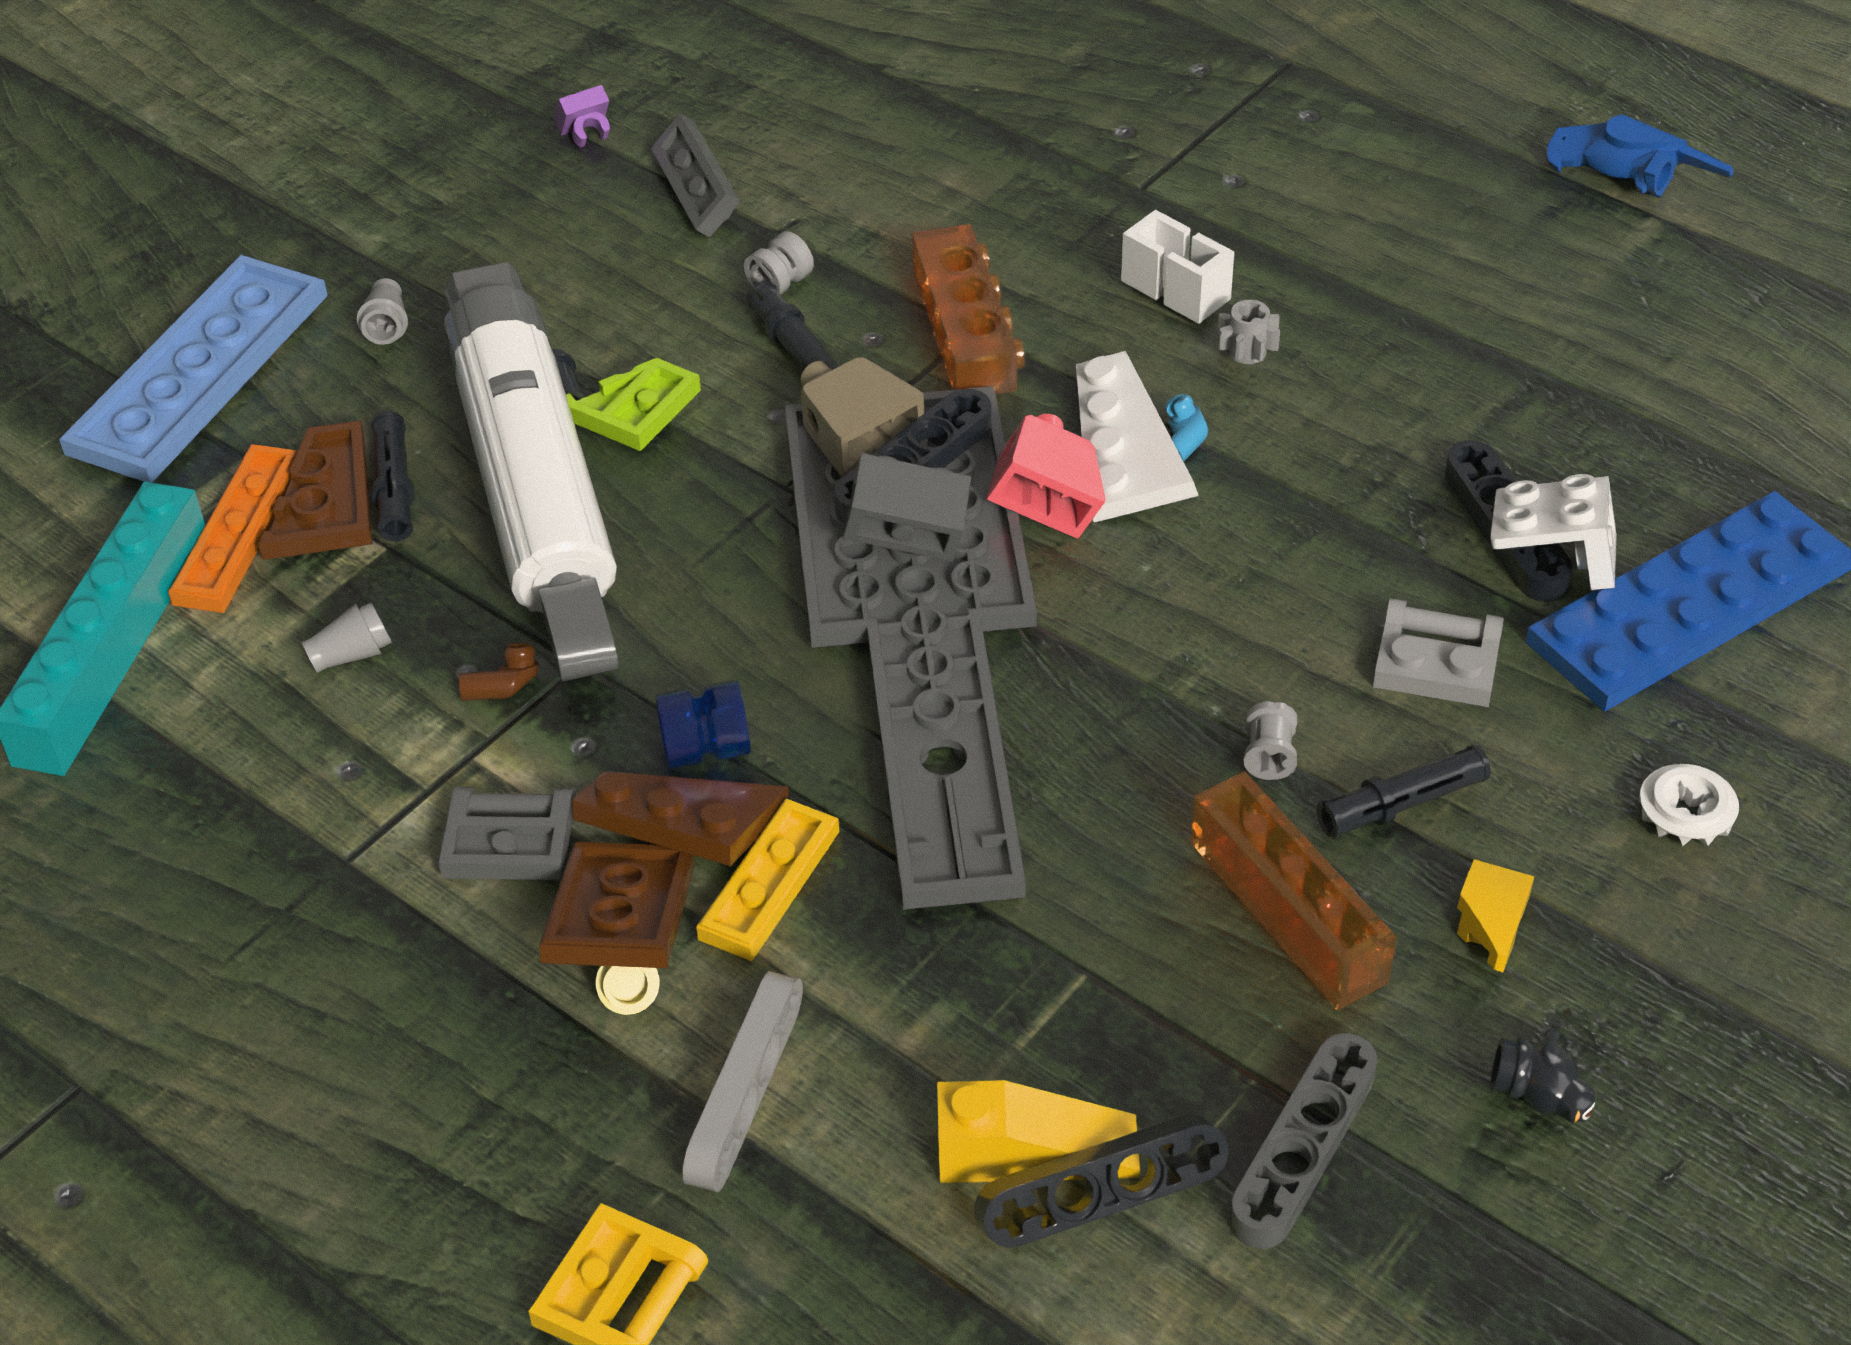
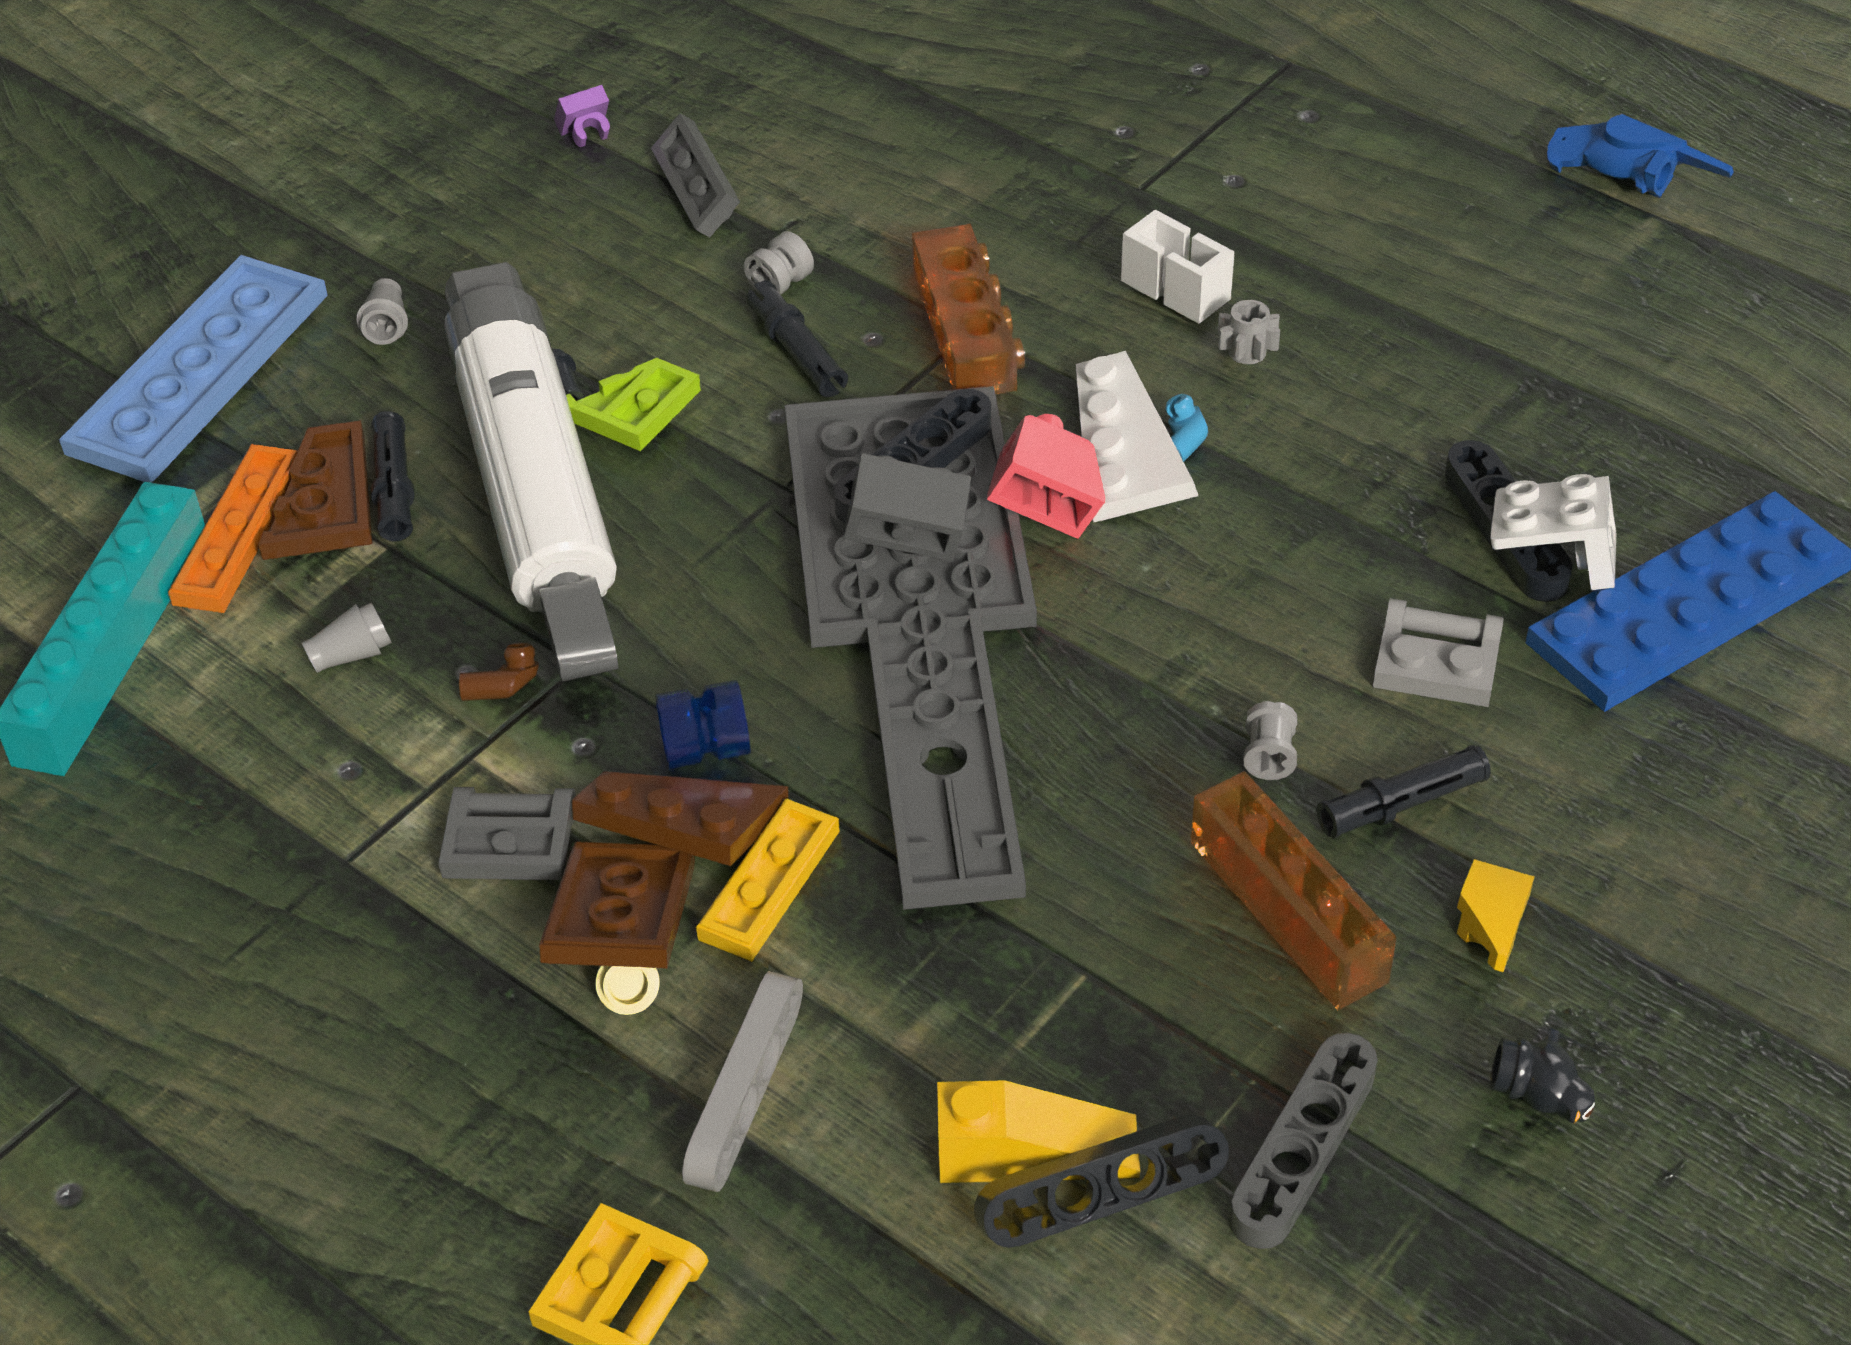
(855, 409): dark tan torso -> none
(1697, 787): white gear -> none

